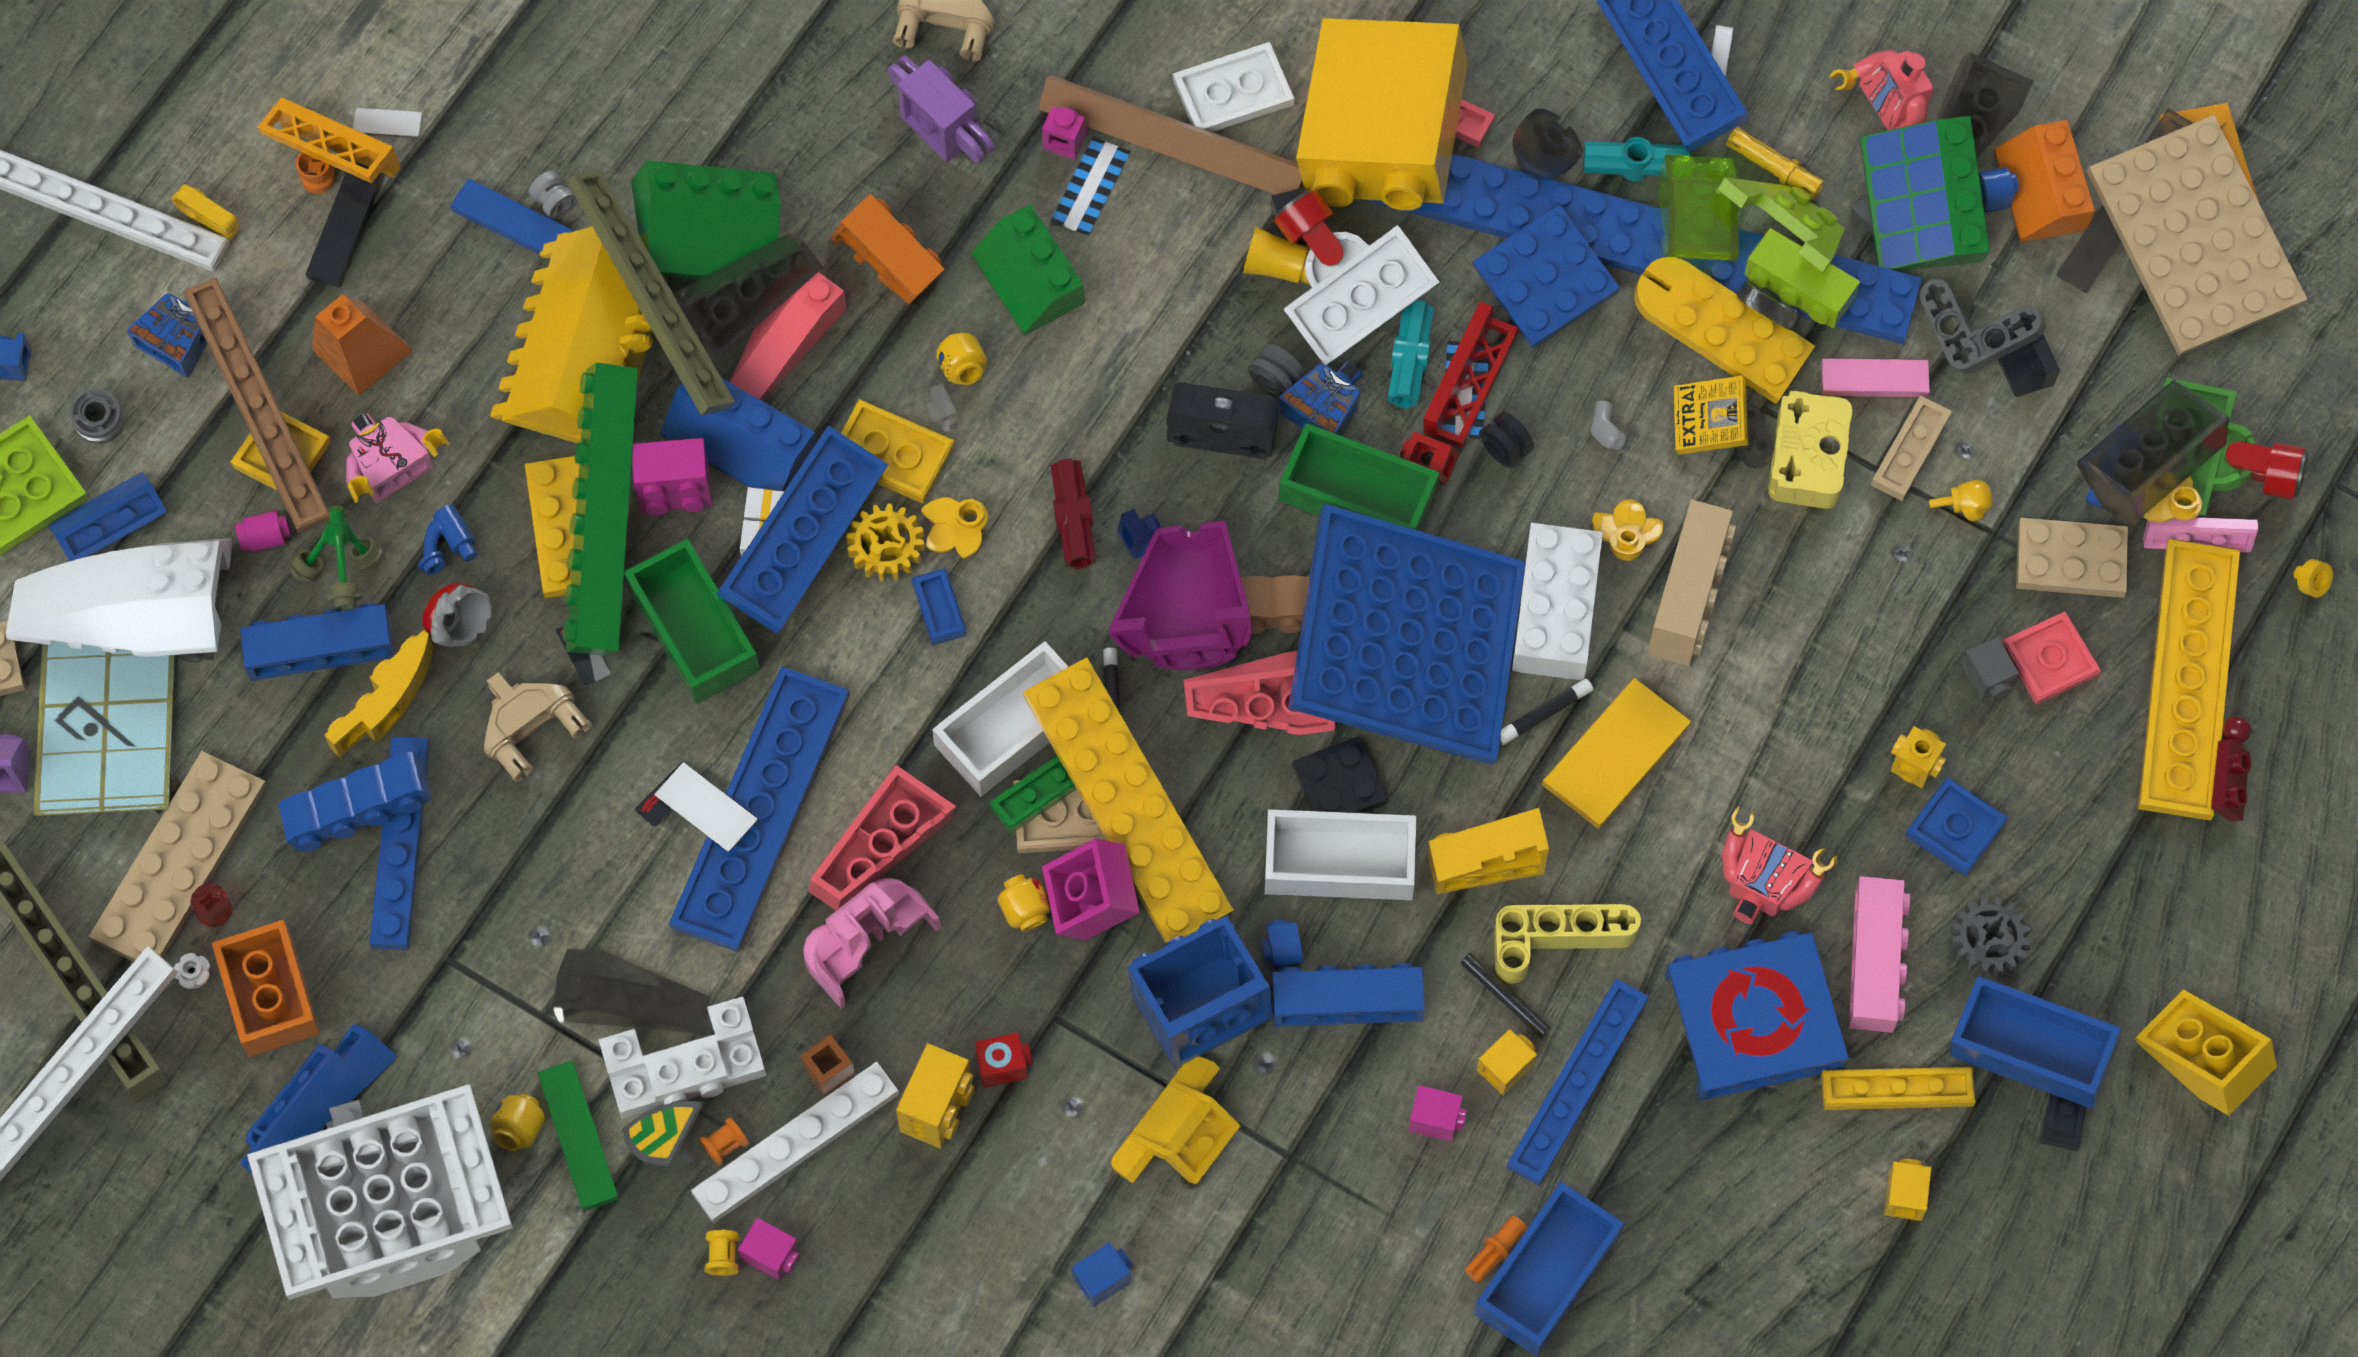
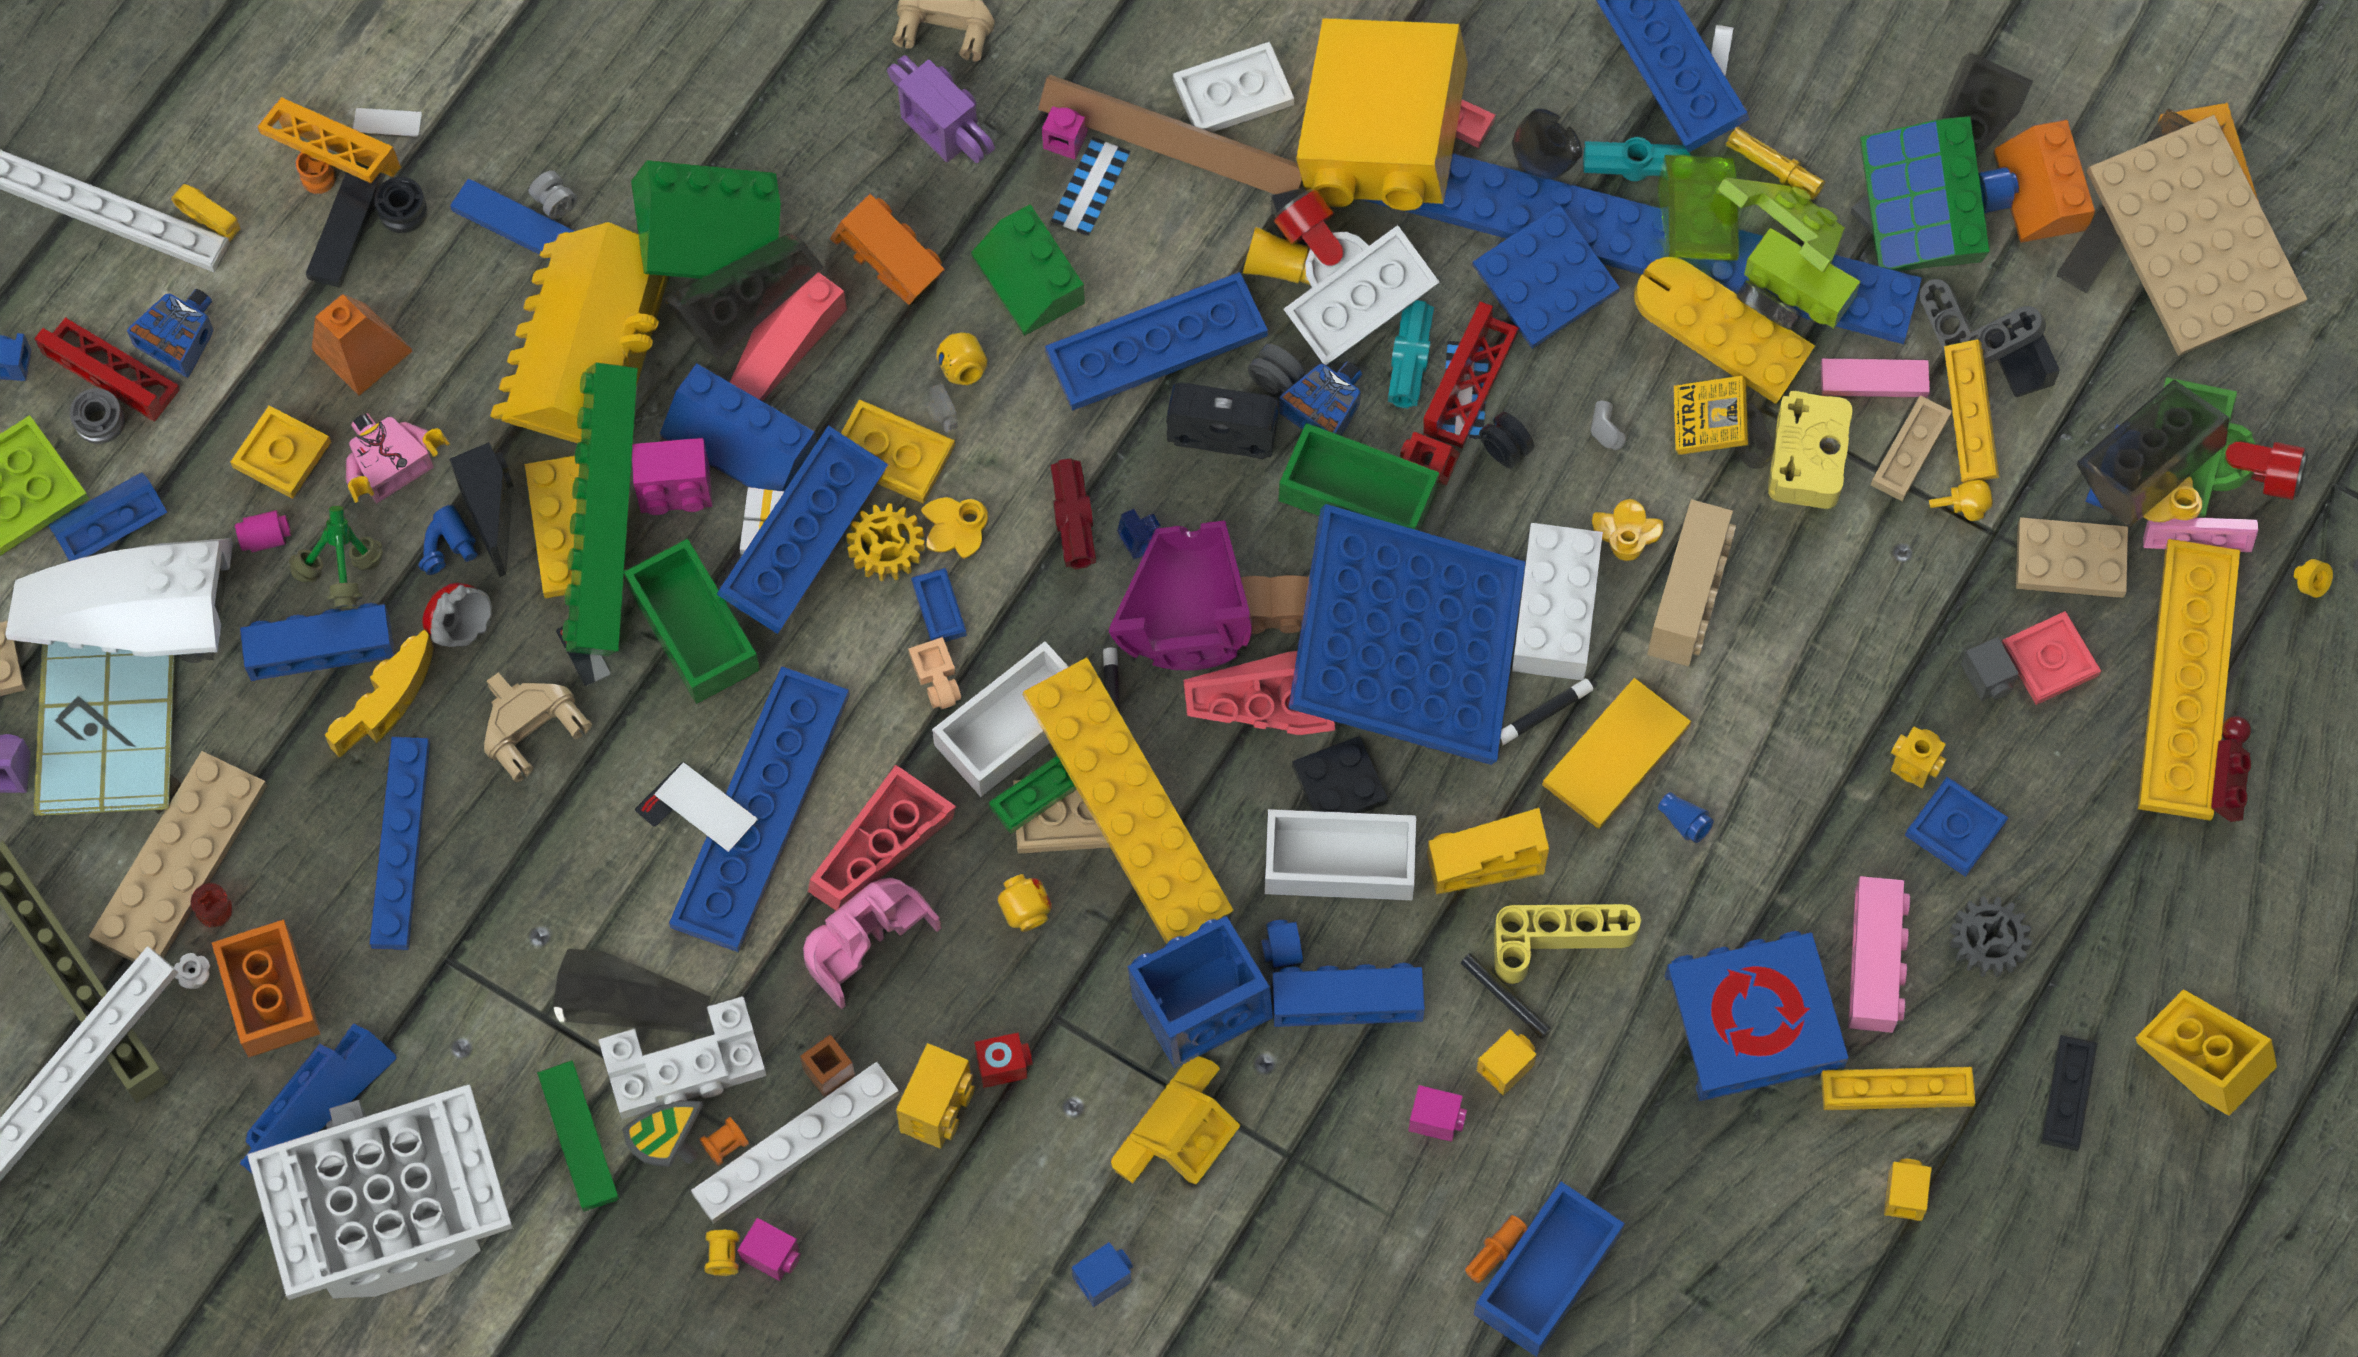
(104, 375): none -> red fence
(257, 405): medium nougat tile -> none
(354, 801): blue brick -> none
(397, 191): none -> black wheel
(484, 486): none -> black slope
(516, 1122): yellow head -> none
(651, 292): olive plate -> none
(934, 665): none -> light nougat plate
(1090, 889): dark pink brick -> none
(1156, 341): none -> blue plate
(1577, 1082): blue plate -> none
(1686, 817): none -> blue cone
(1767, 873): coral torso -> none
(1893, 86): coral torso -> none
(1971, 411): none -> yellow tile
(2035, 1042): blue piece -> none

